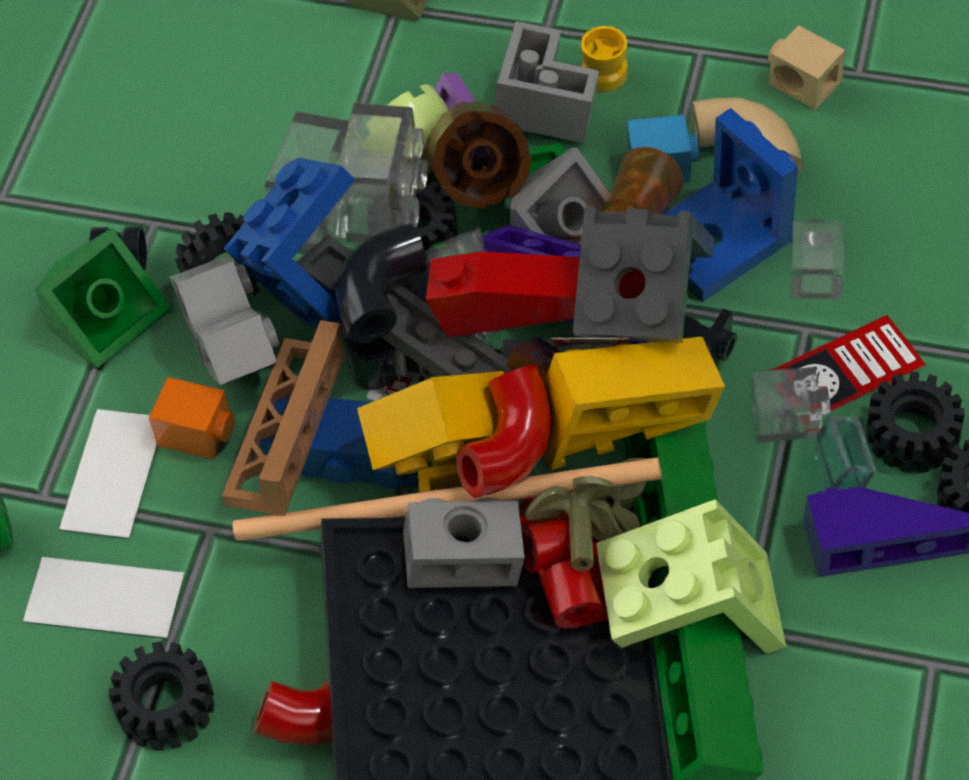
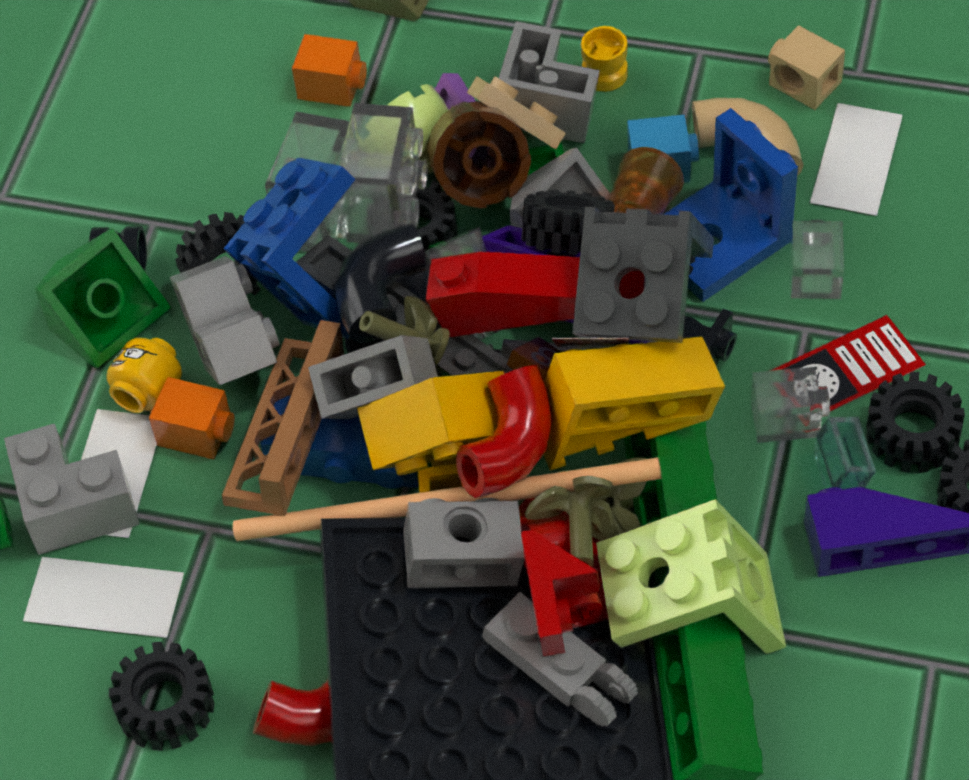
(64, 499): none -> light grey brick
(141, 372): none -> yellow head
(328, 70): none -> orange brick
(370, 374): none -> light grey brick
(419, 323): none -> olive plant
(534, 120): none -> tan plate
(553, 579): none -> red slope
(557, 219): none -> black tyre
(564, 674): none -> light grey hinge
(856, 159): none -> white sticker

